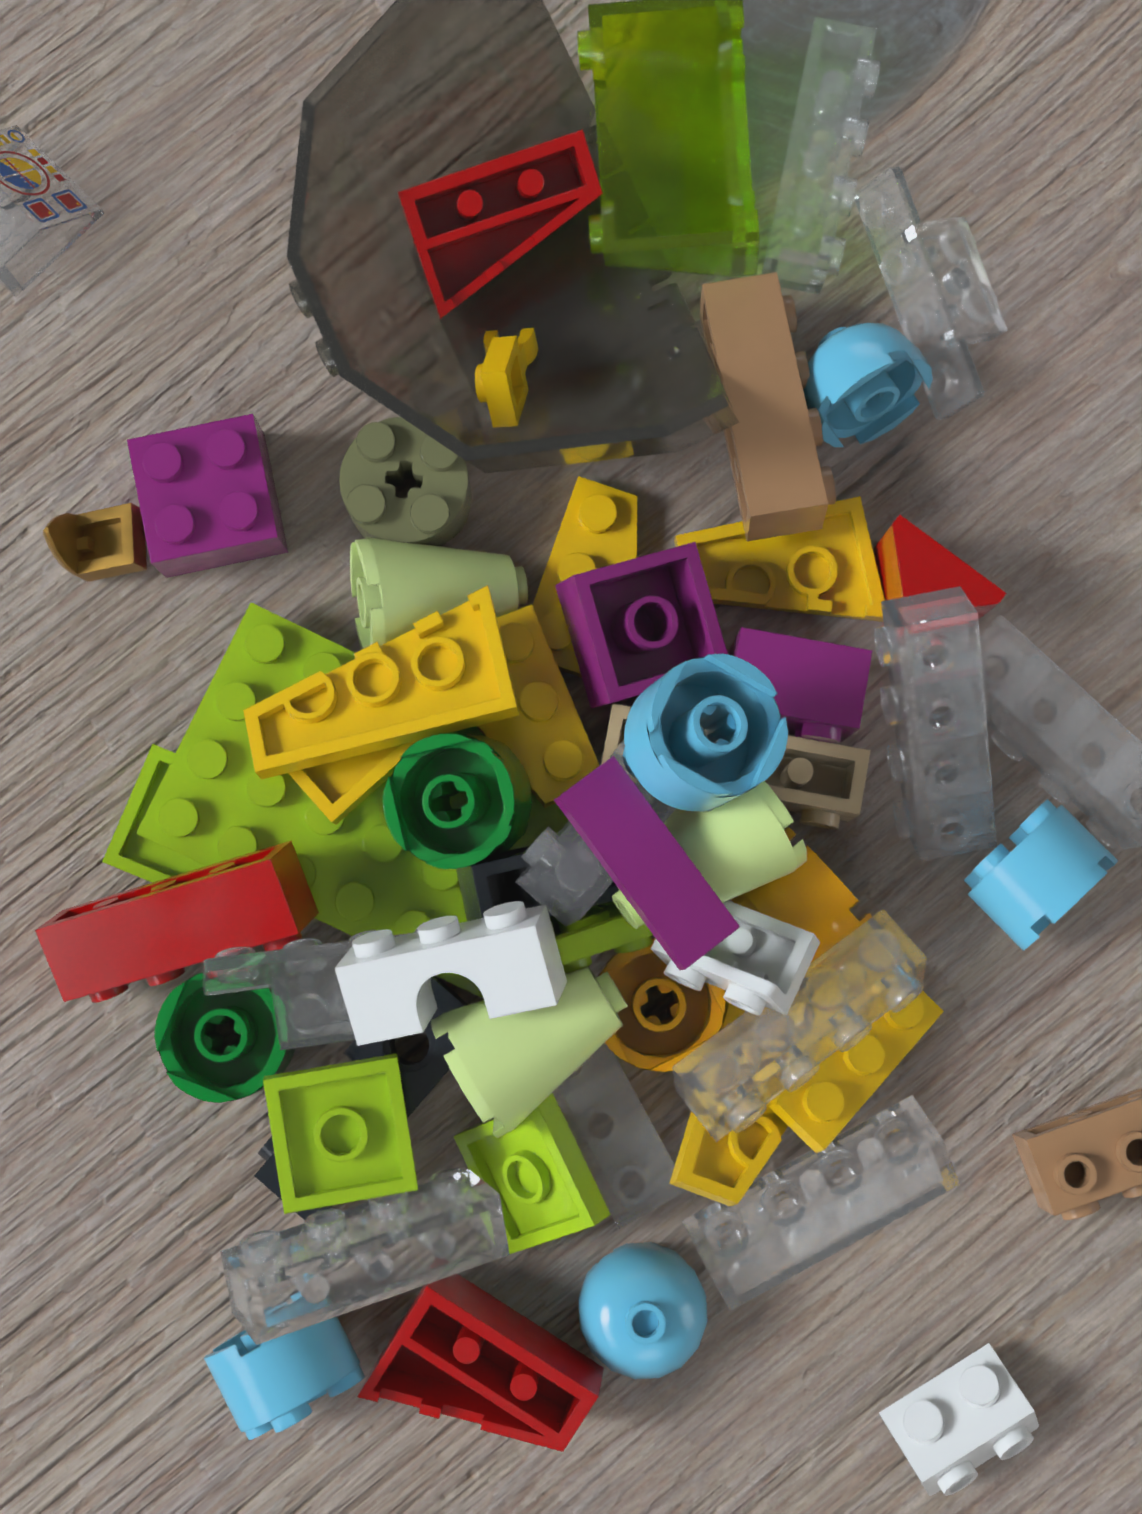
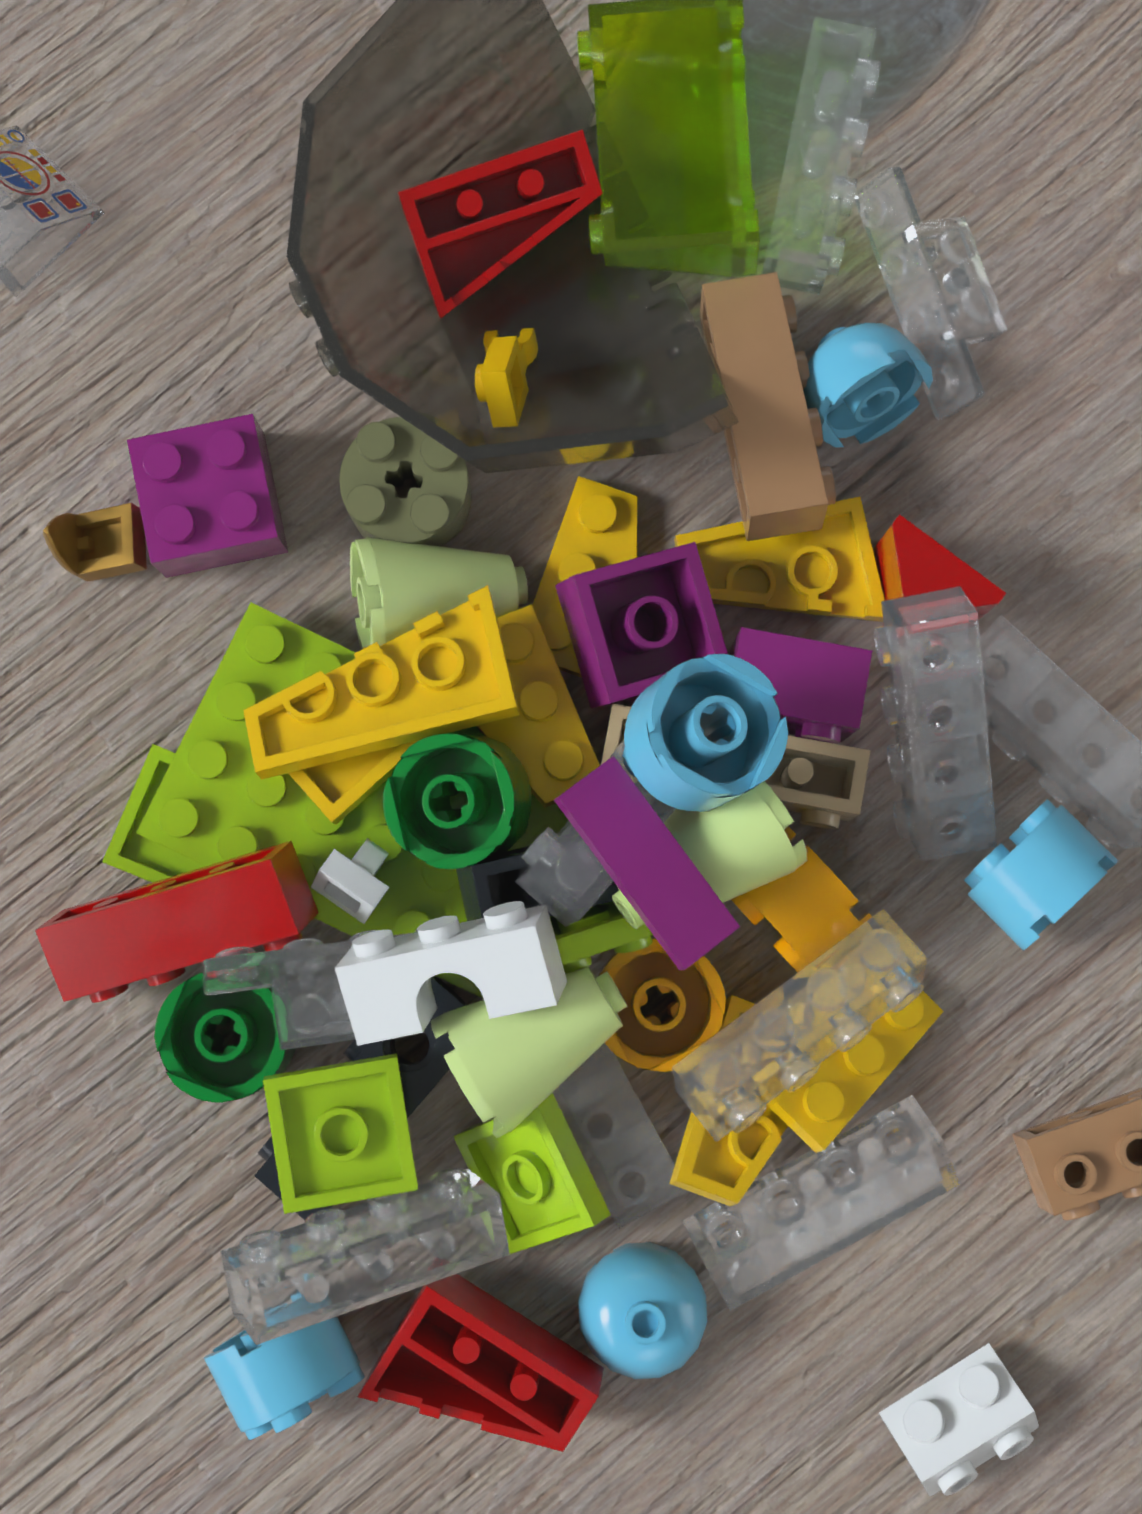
(352, 882): none -> white tile
(755, 964): white bracket -> none

